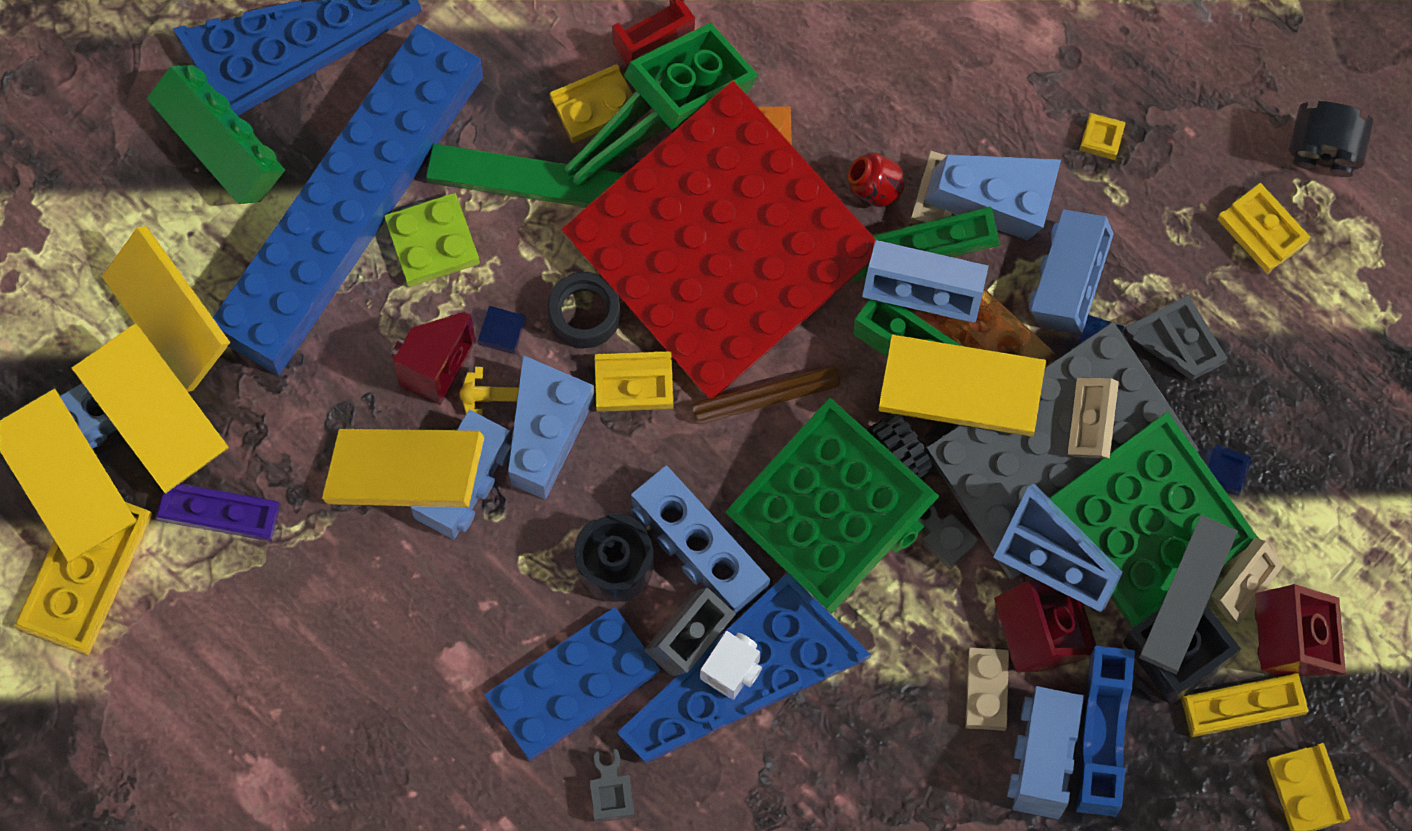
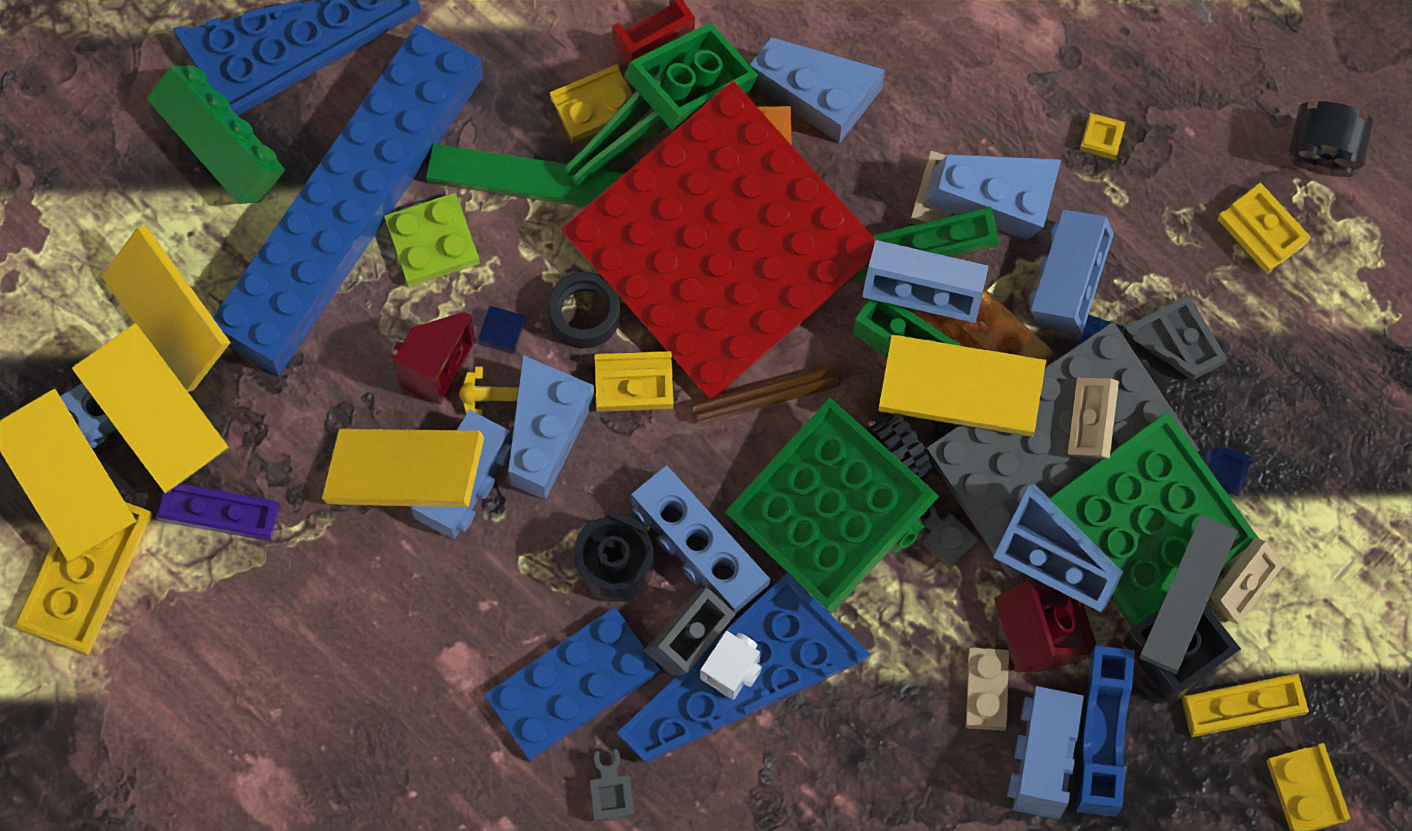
(817, 85): none -> medium blue wedge
(876, 179): red head -> none
(1299, 632): dark red slope -> none

